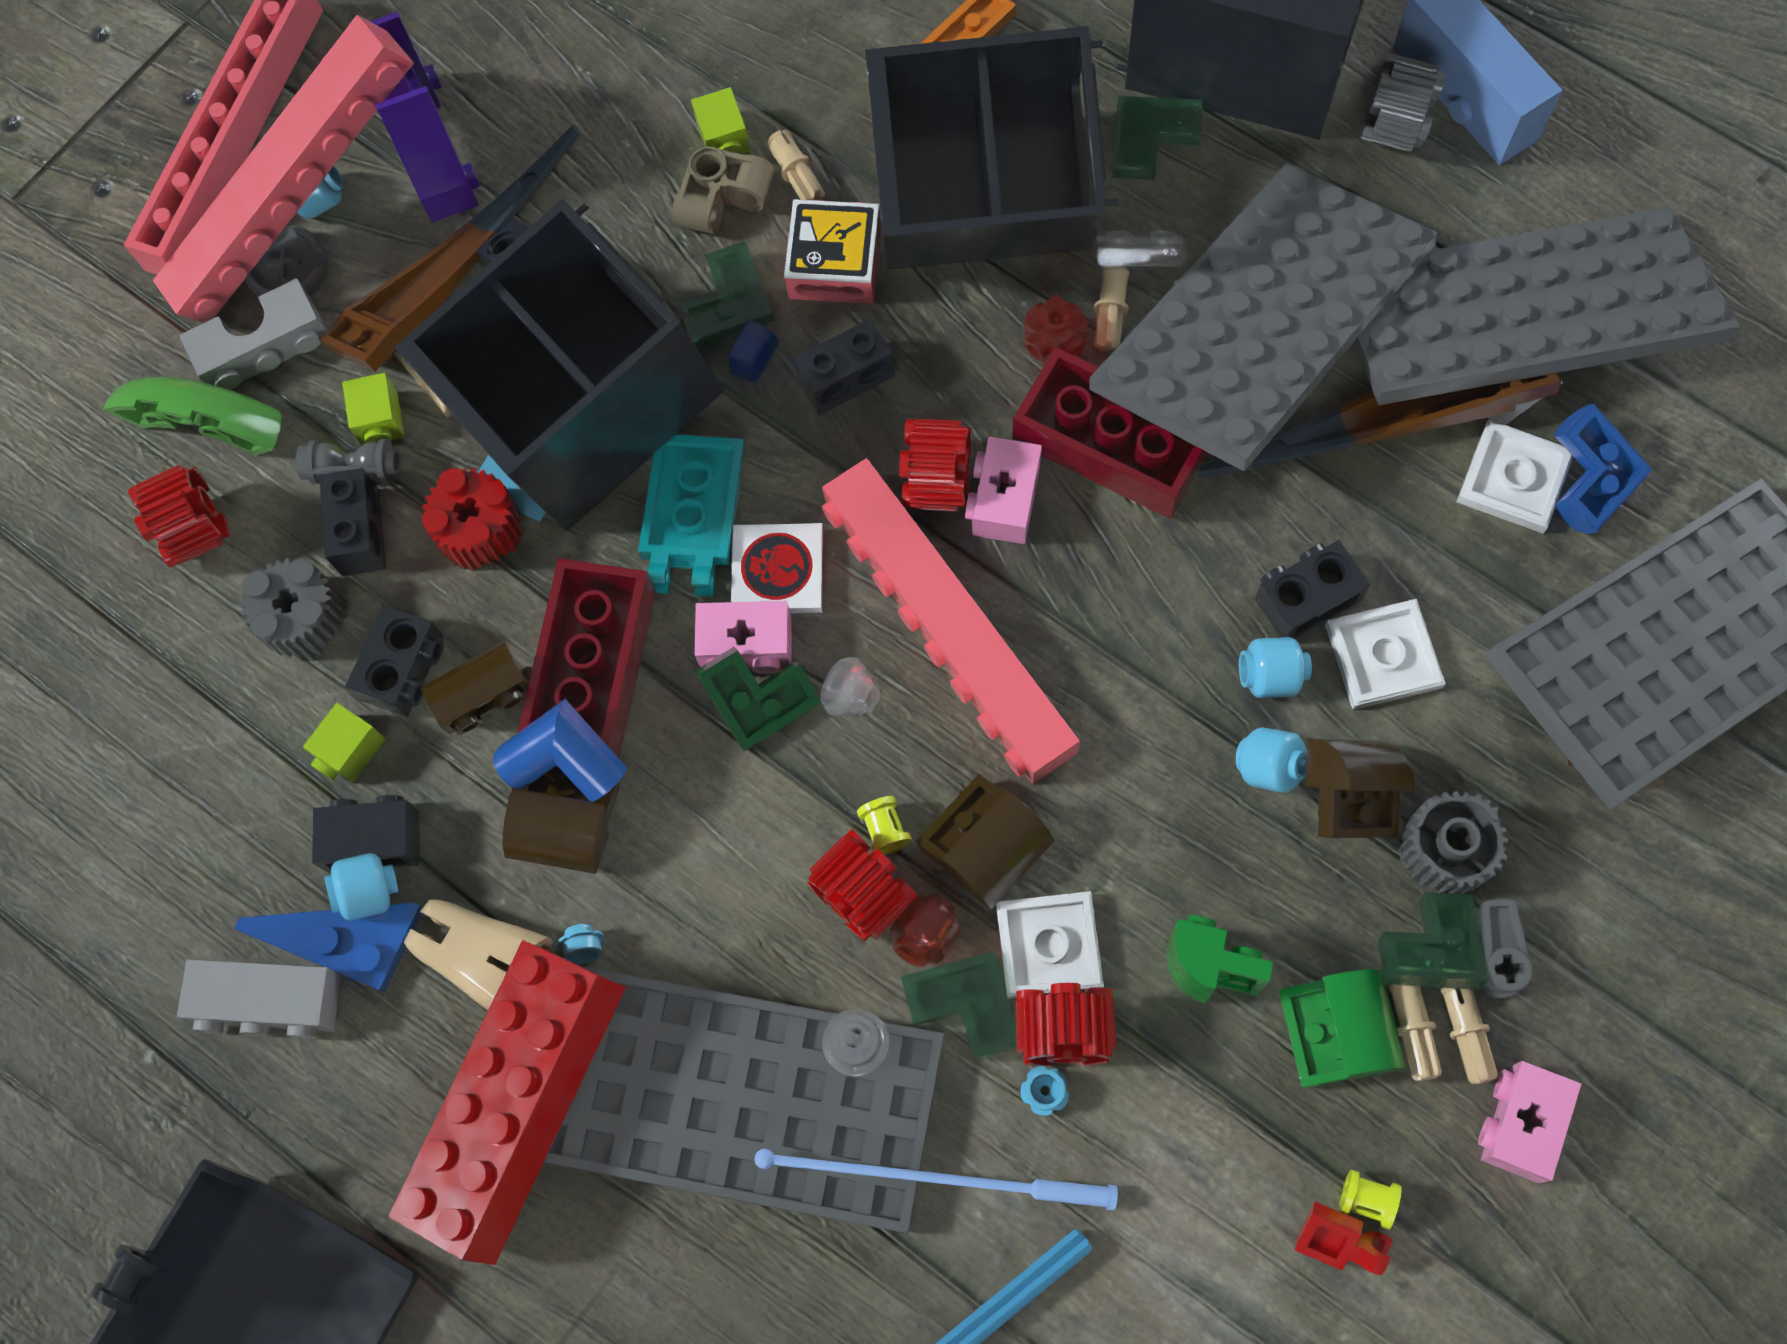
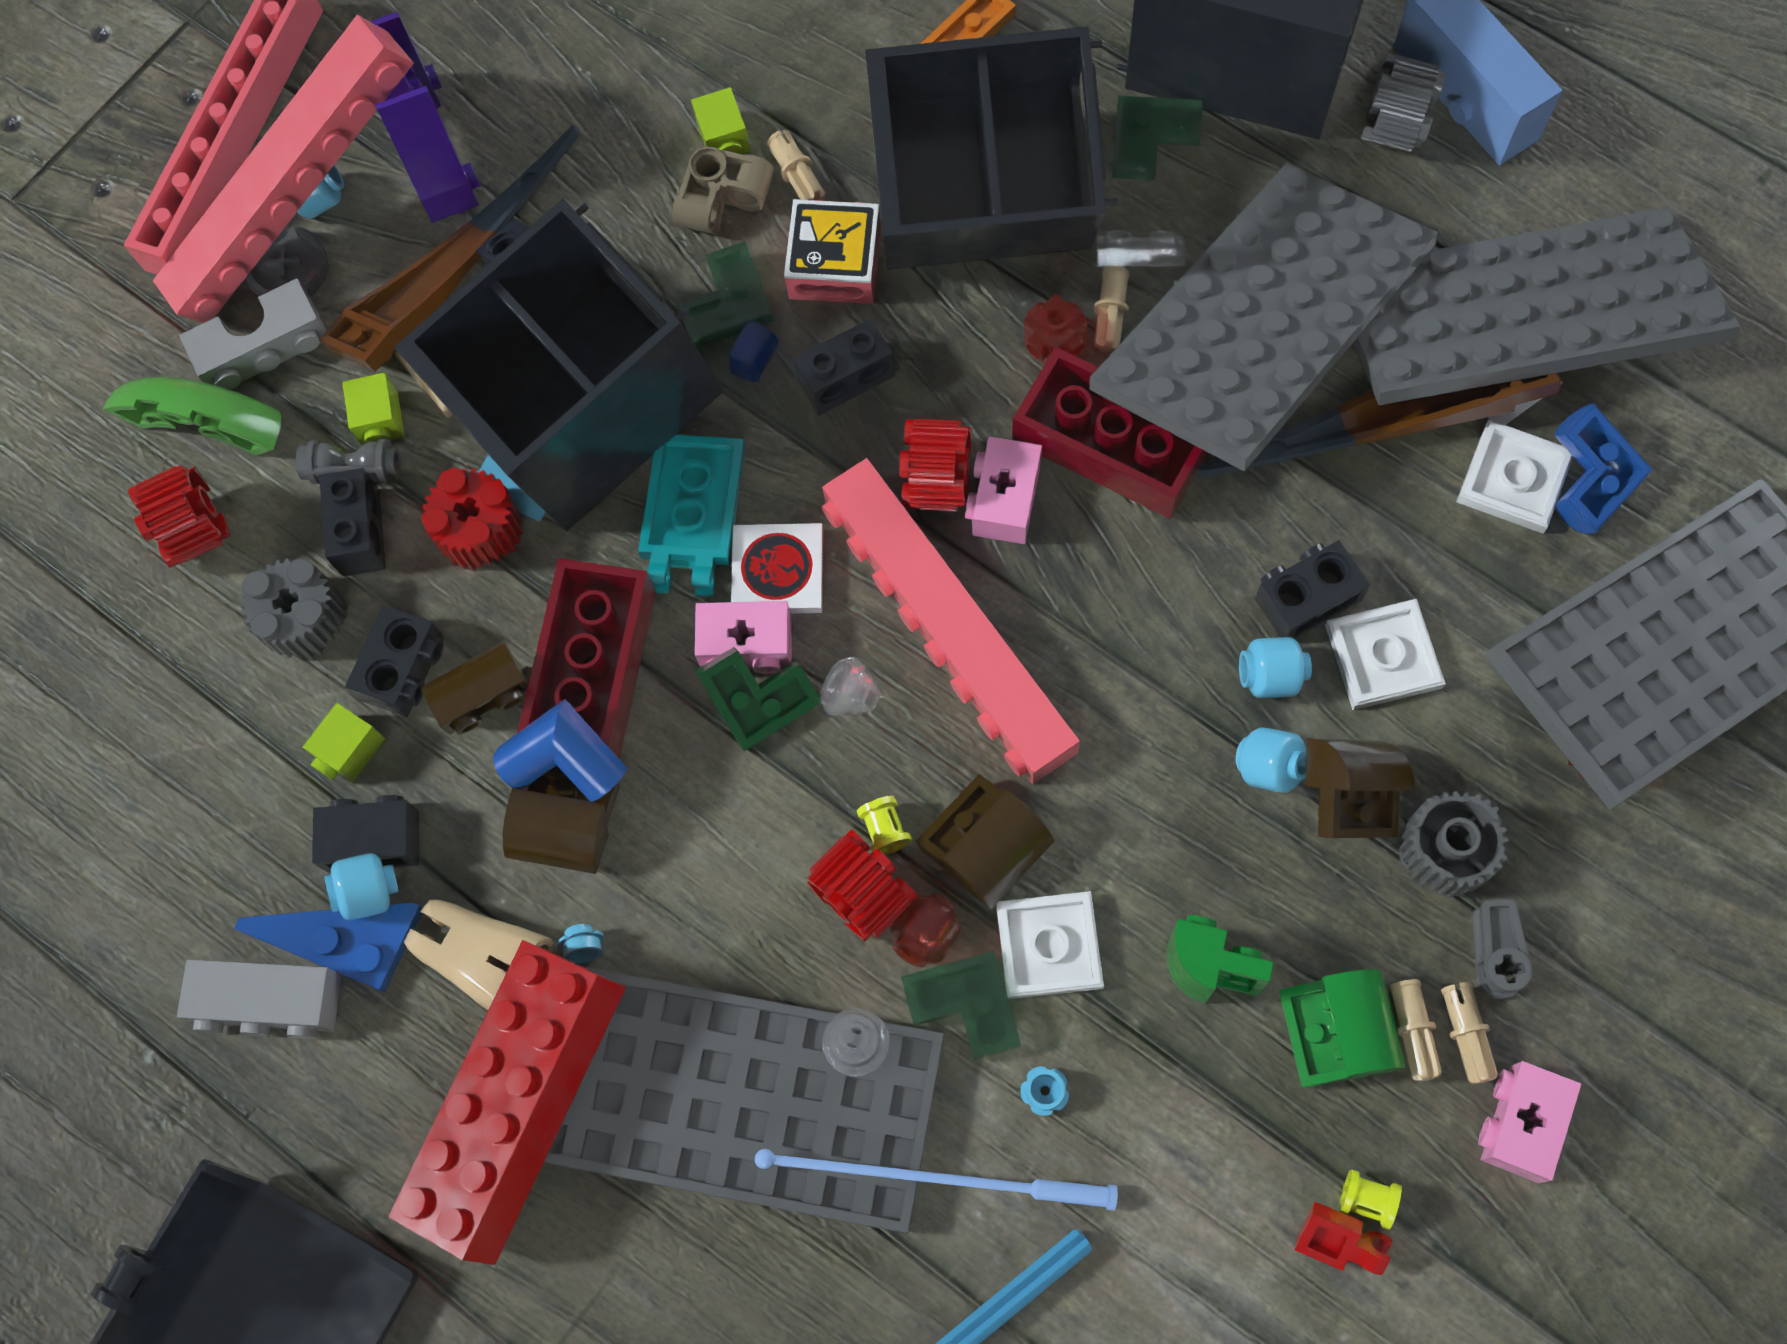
(1066, 1025): red brick -> none
(1445, 954): clear green plate -> none

